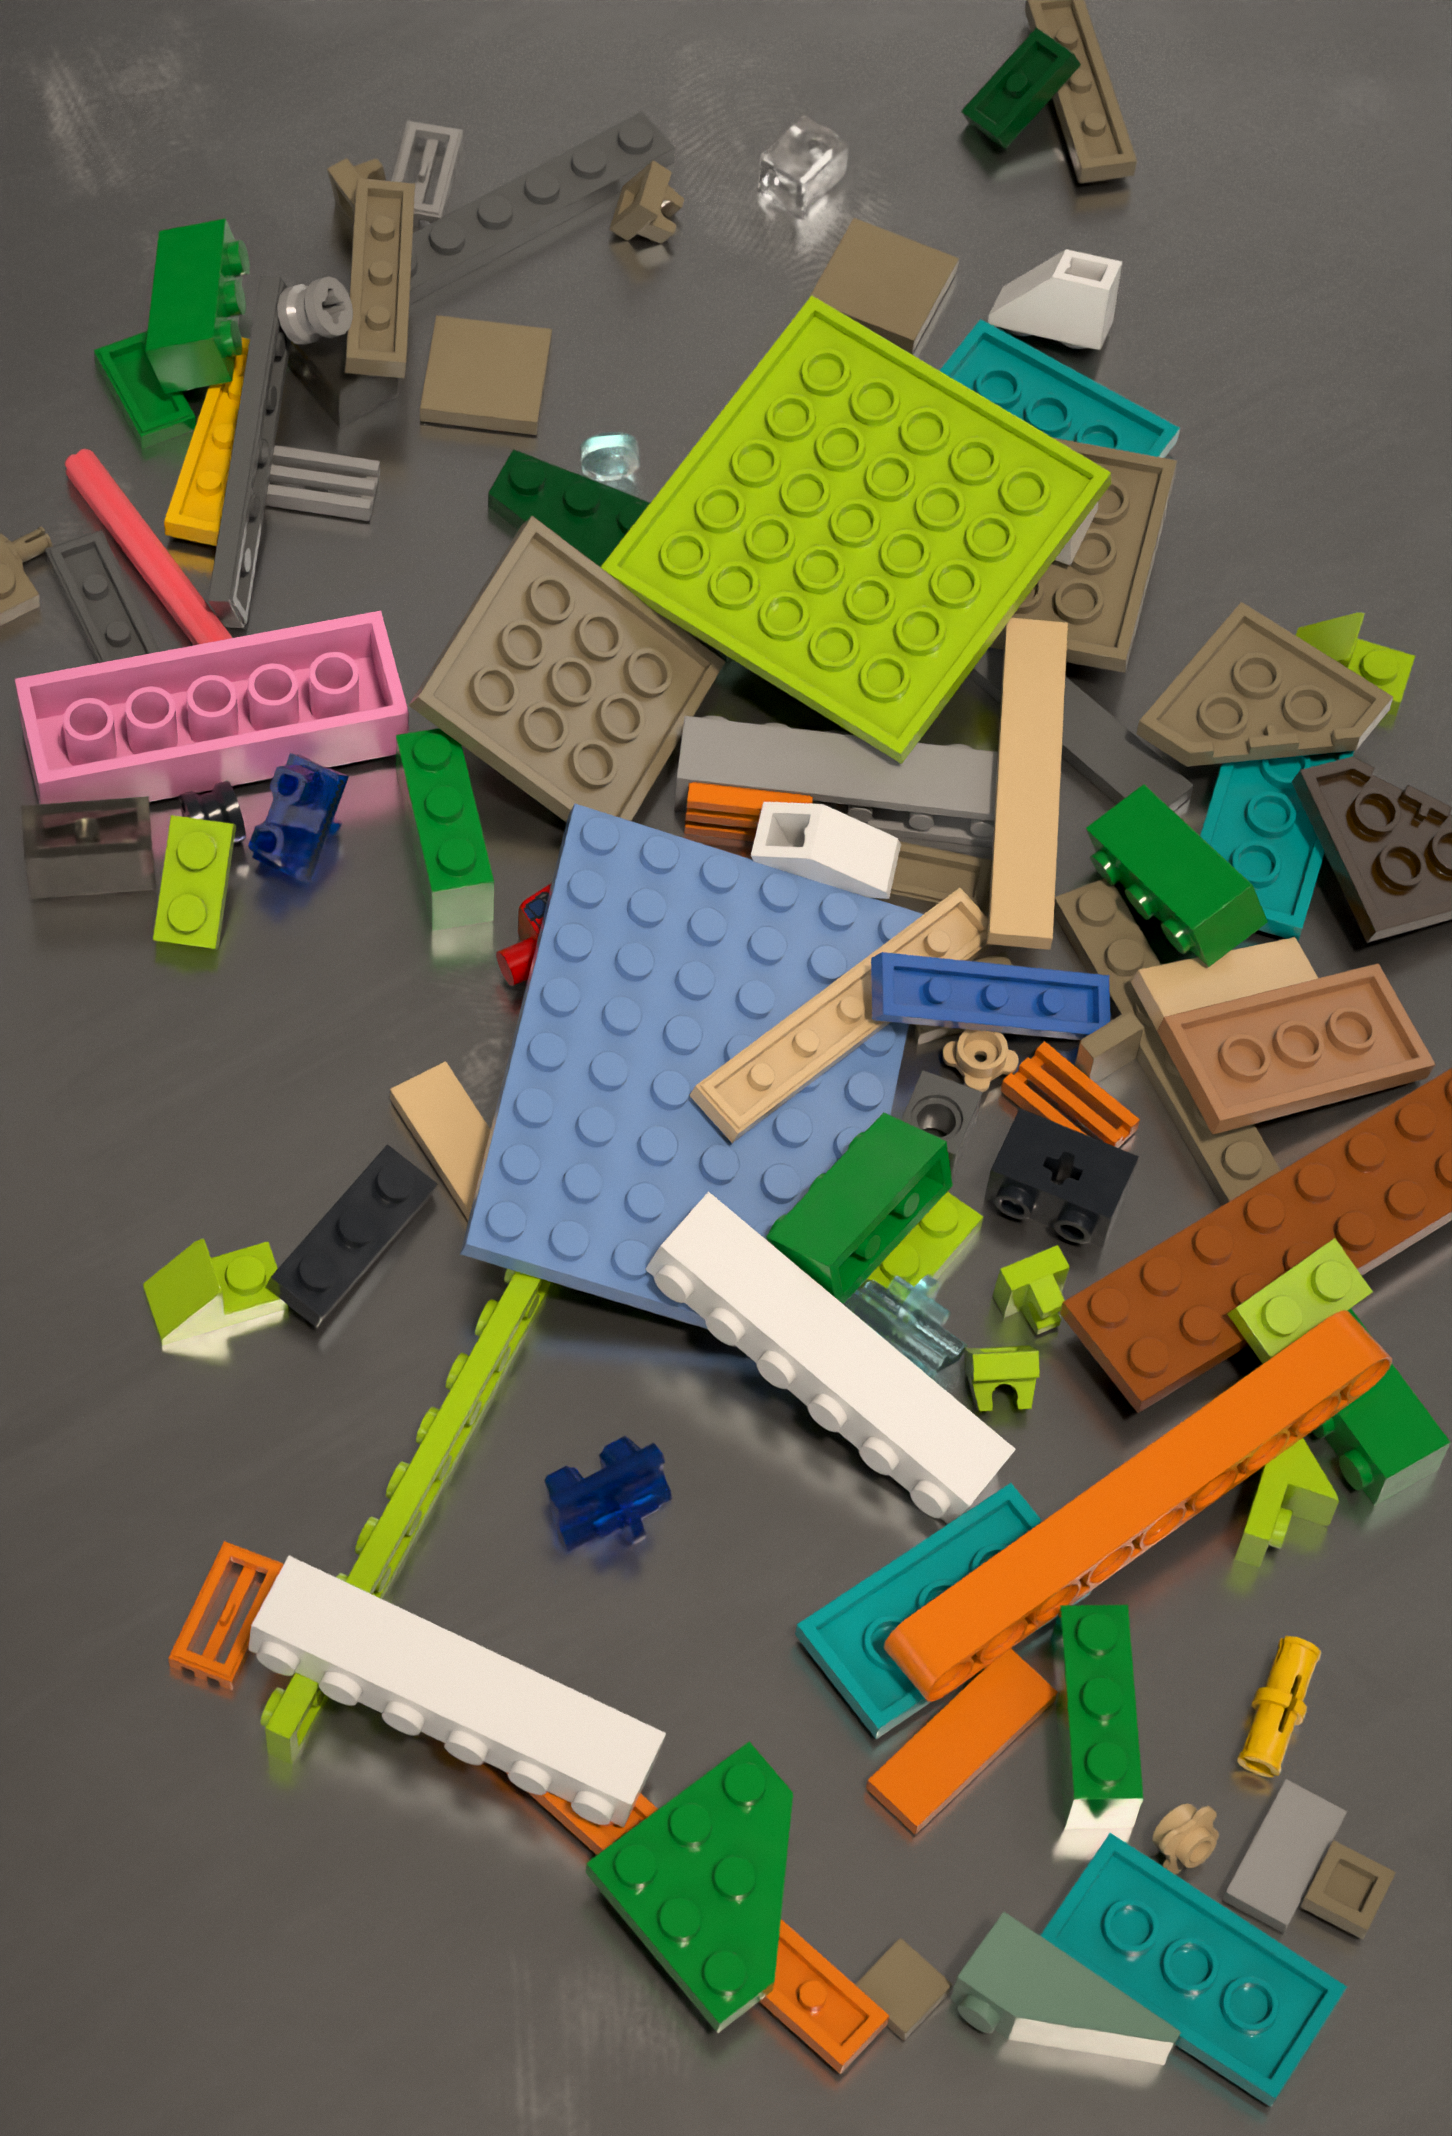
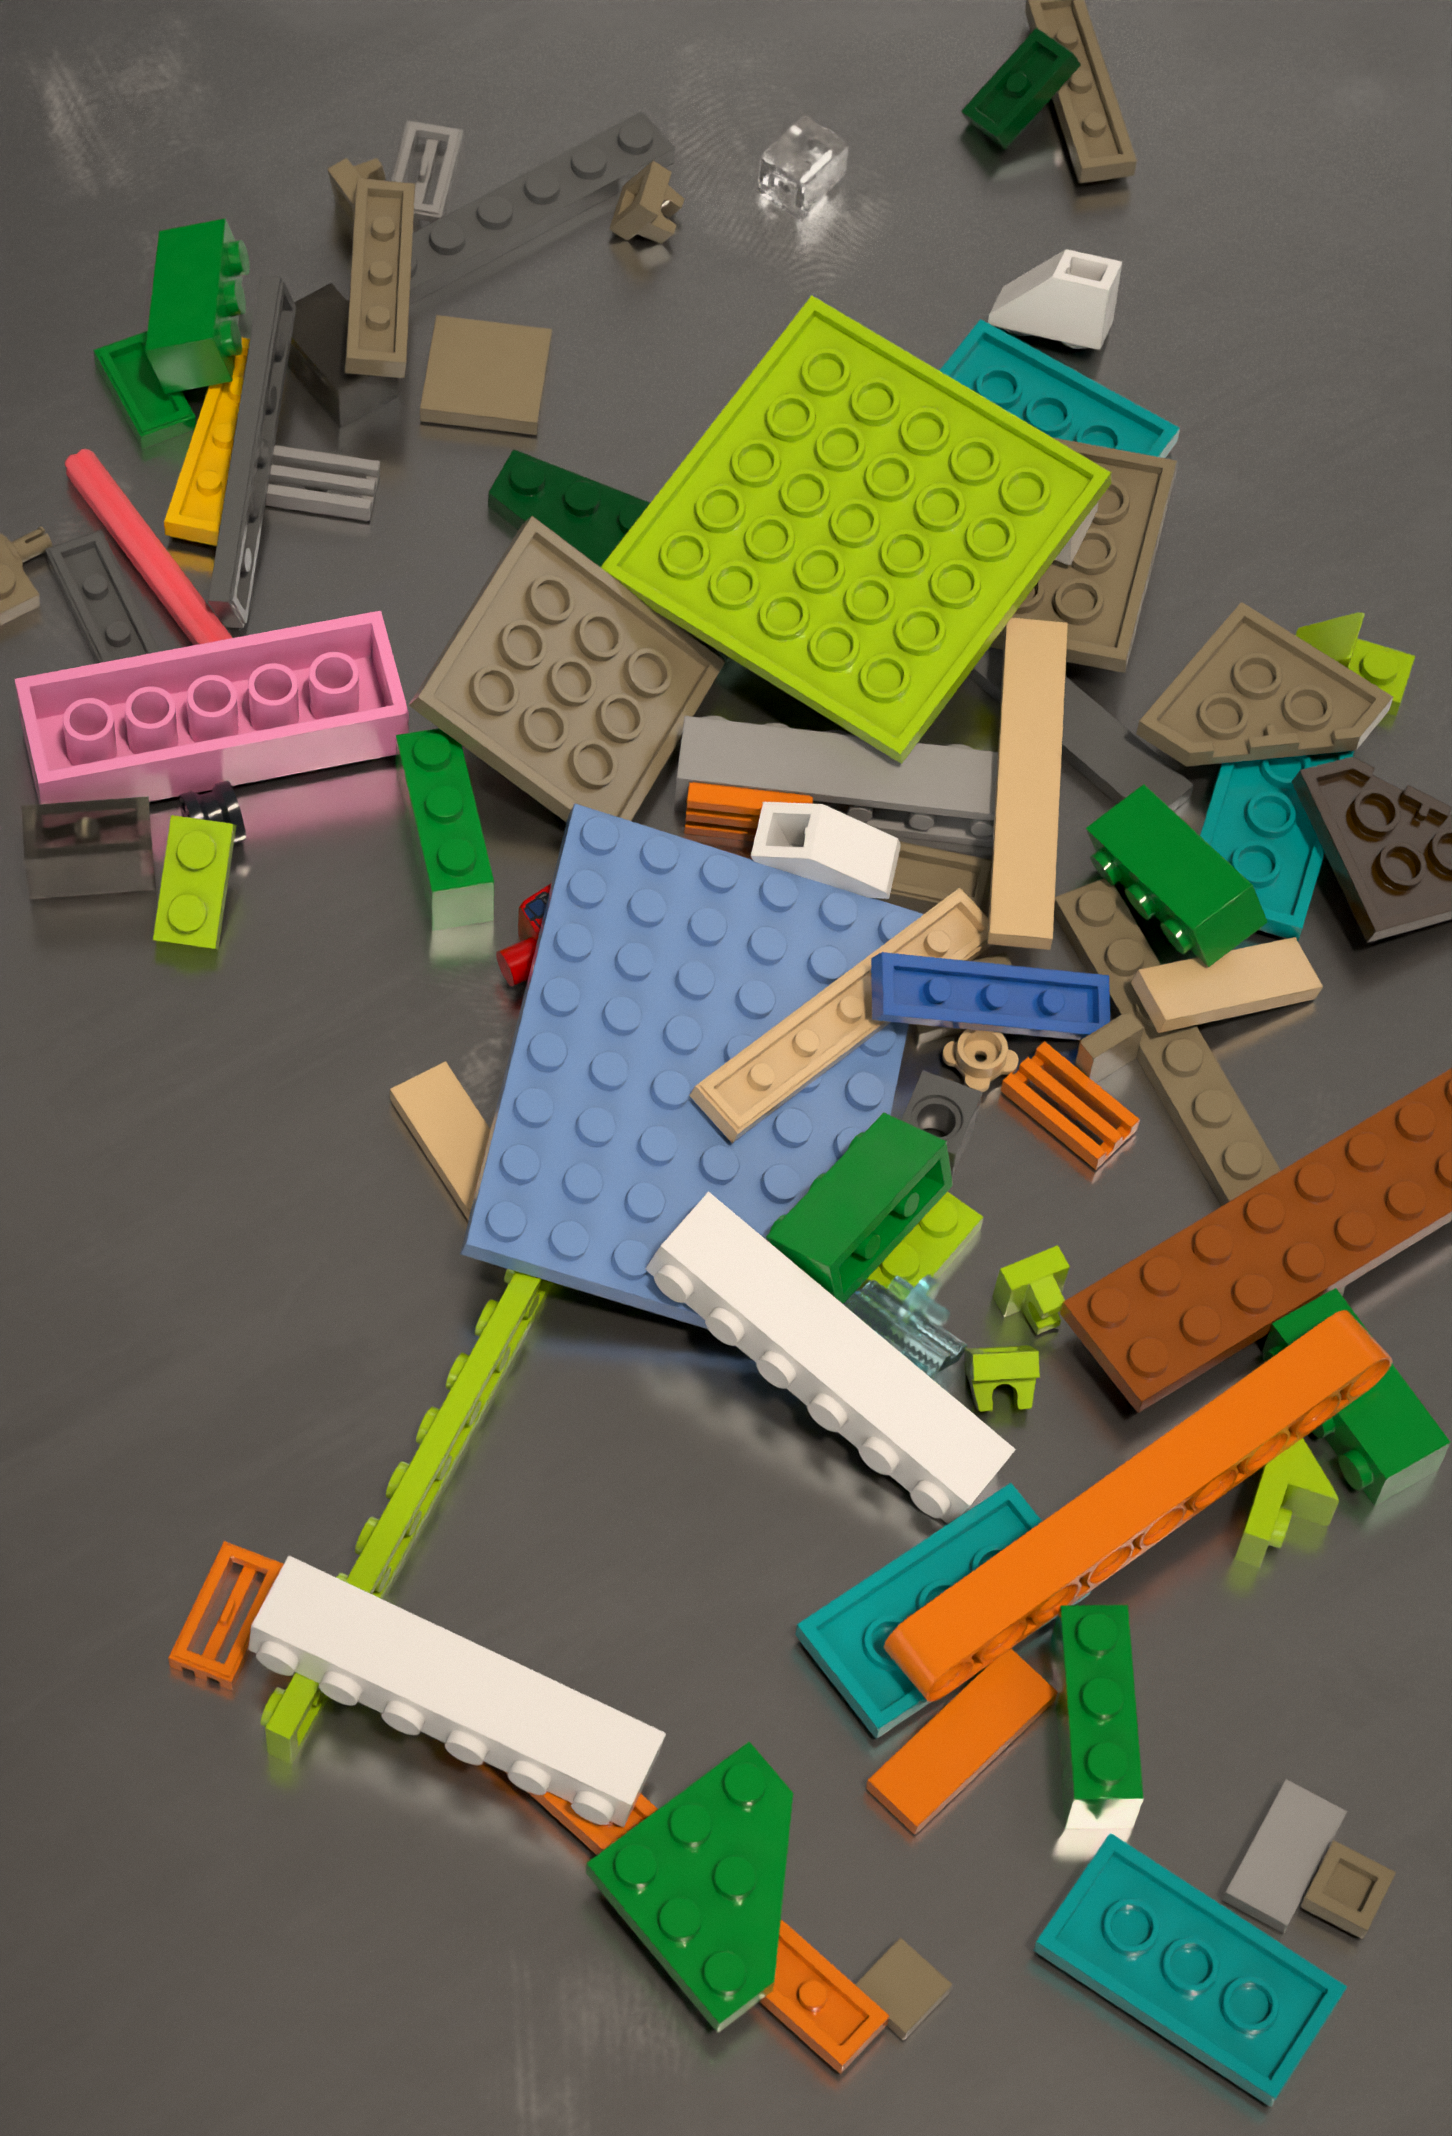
(209, 1293): lime slope -> none
(299, 817): clear blue hips -> none
(315, 310): light grey wheel -> none
(351, 1235): black plate -> none
(609, 456): clear light blue tile -> none
(611, 1499): clear blue hips -> none
(886, 282): dark tan tile -> none
(1043, 1153): black brick -> none
(1050, 1999): sand green slope -> none
(1186, 1836): tan plate -> none
(1279, 1706): yellow pin -> none
(1295, 1048): medium nougat plate -> none
(1299, 1300): lime plate -> none

